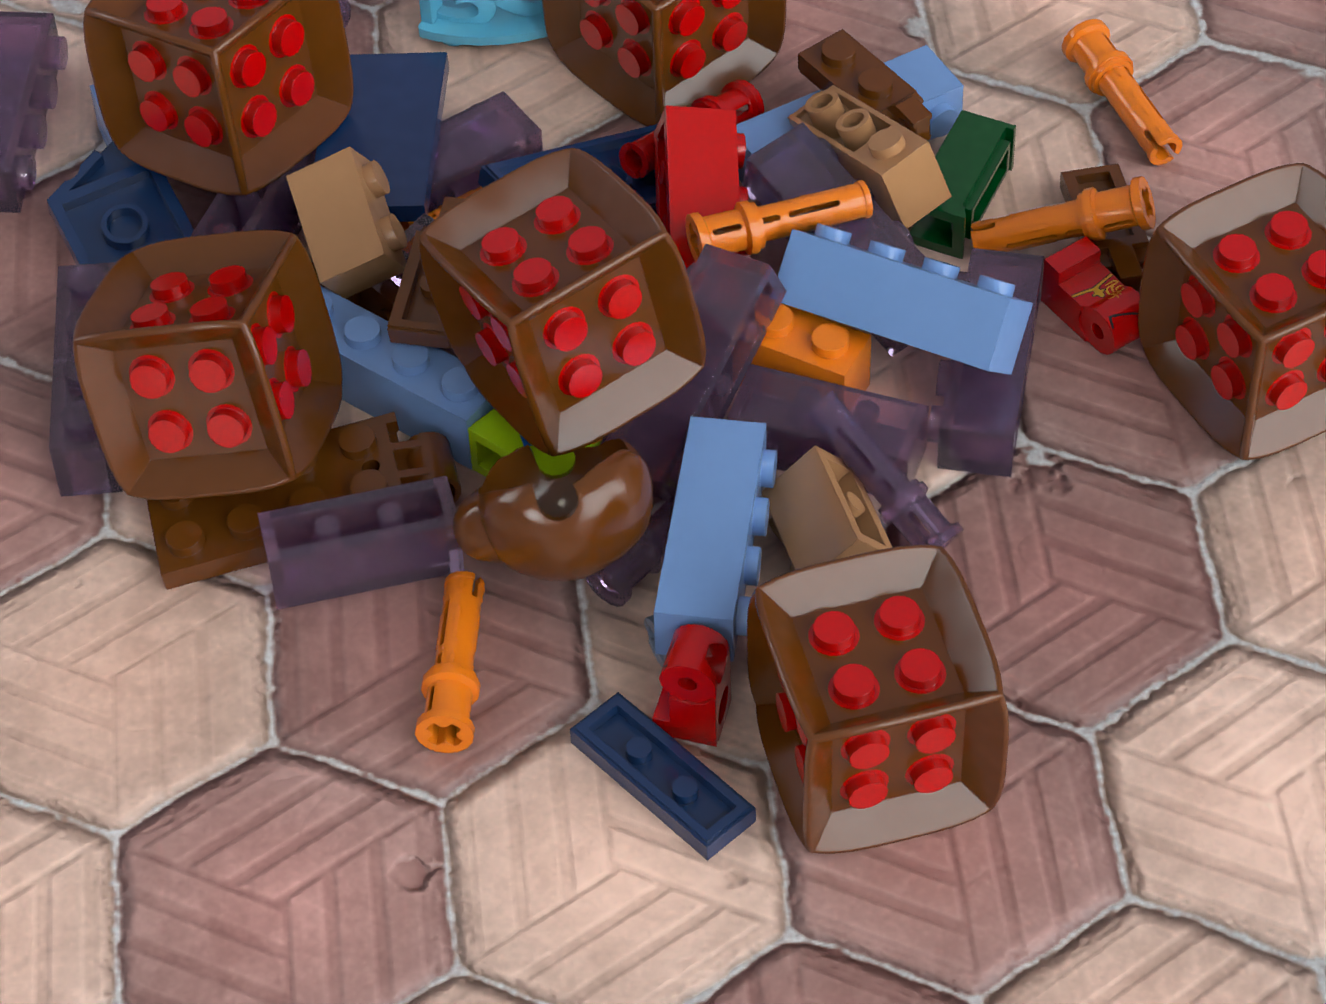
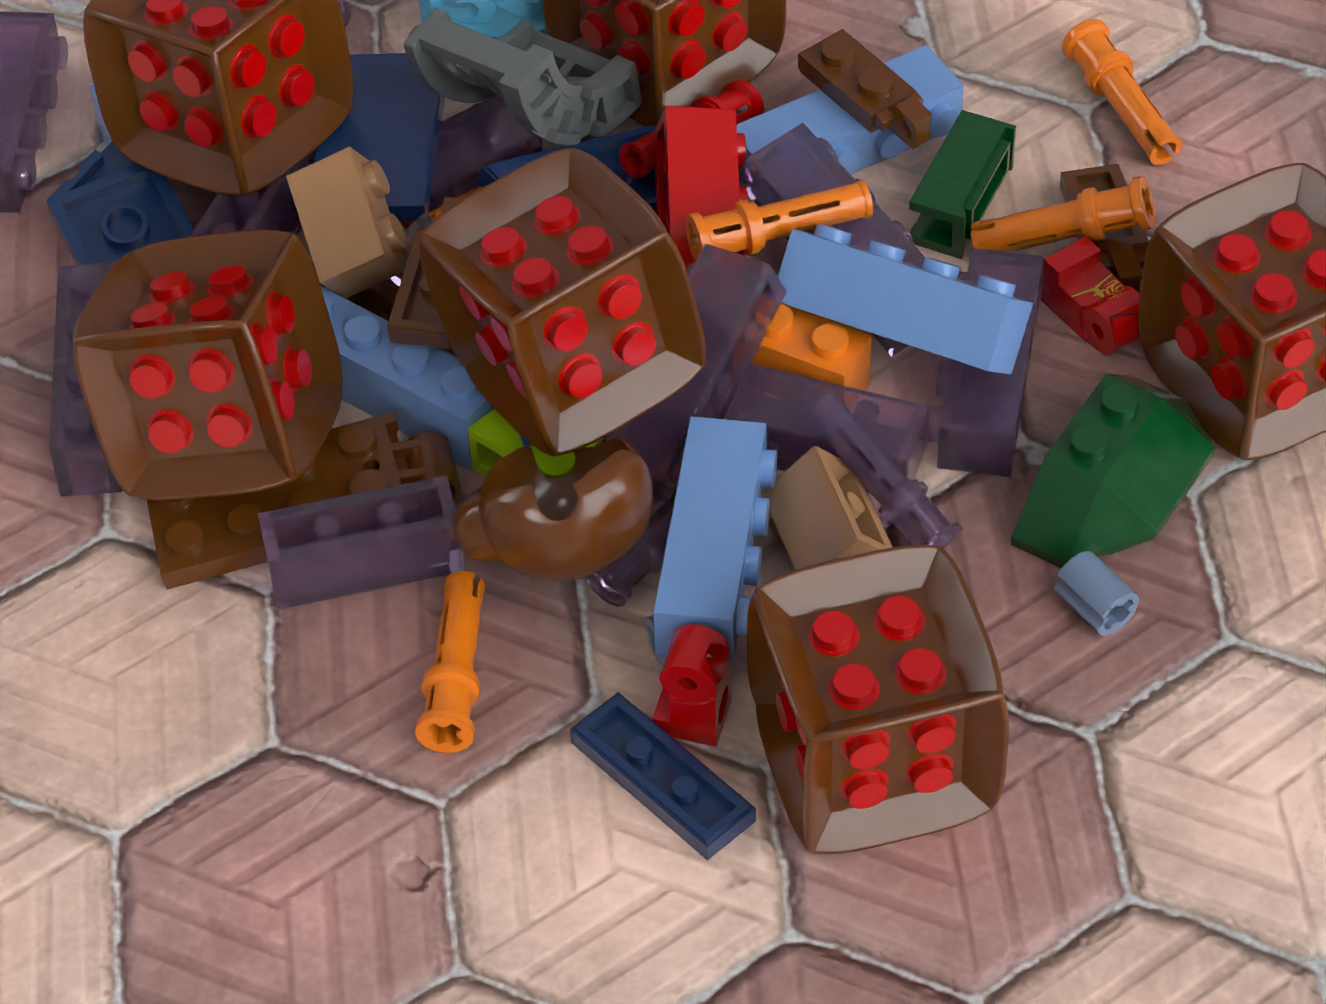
(543, 80): none -> dark grey fence
(879, 152): medium nougat slope -> none
(1096, 593): none -> sand blue piece
(1113, 473): none -> dark green wedge

